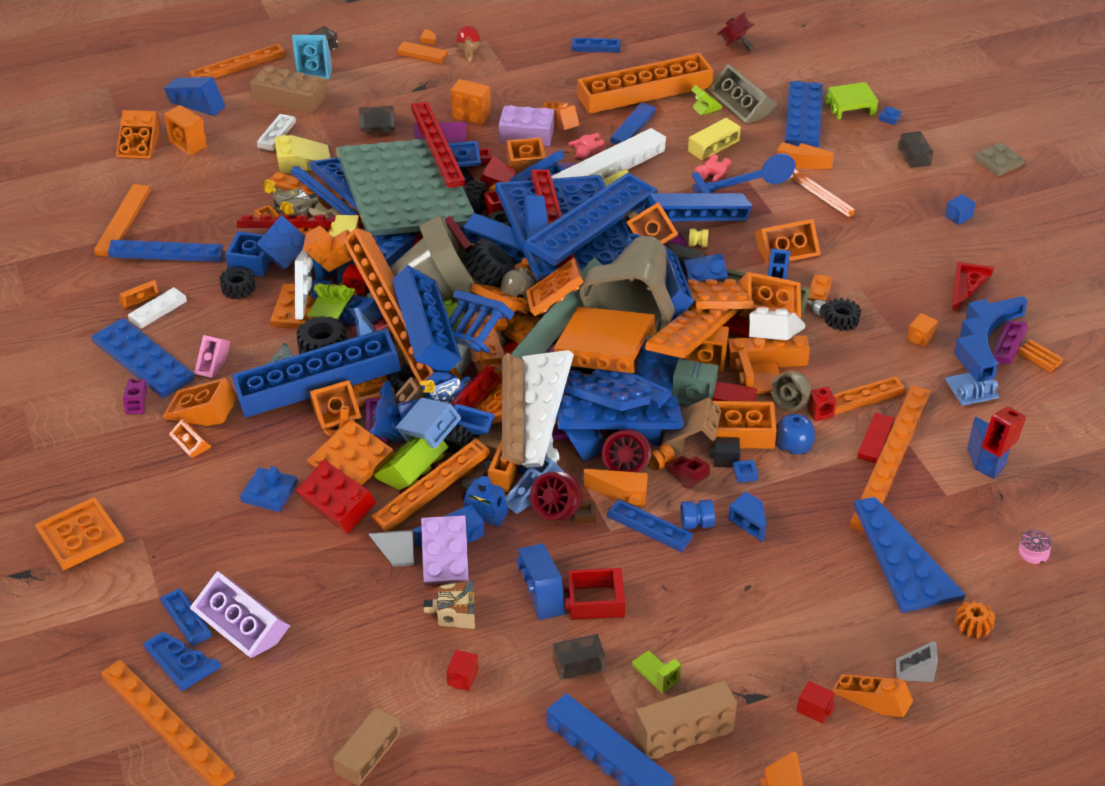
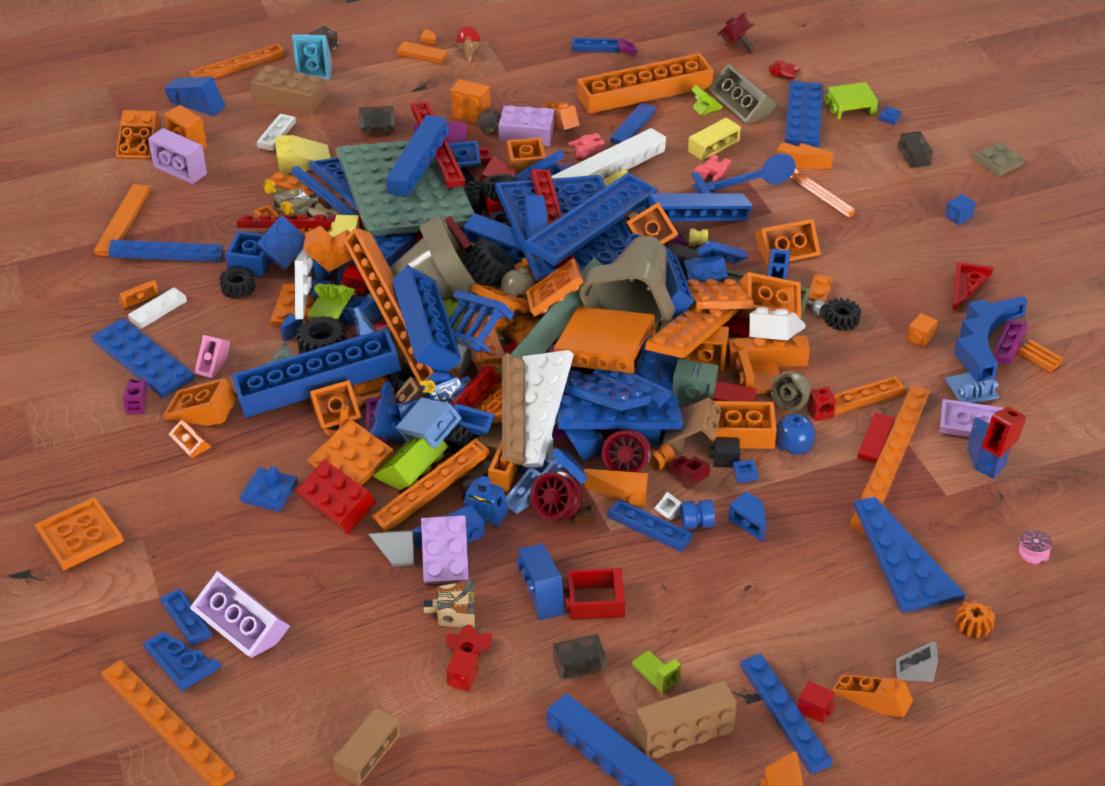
(177, 155): none -> lavender brick
(289, 327): none -> blue slope
(417, 155): none -> blue brick
(469, 641): none -> red plate
(488, 120): none -> clear smoke head
(488, 184): none -> black tyre
(566, 461): none -> blue wing
(627, 47): none -> magenta tile
(668, 506): none -> white slope
(730, 254): none -> blue plate
(782, 68): none -> red plate
(786, 714): none -> blue plate
(958, 416): none -> lavender plate

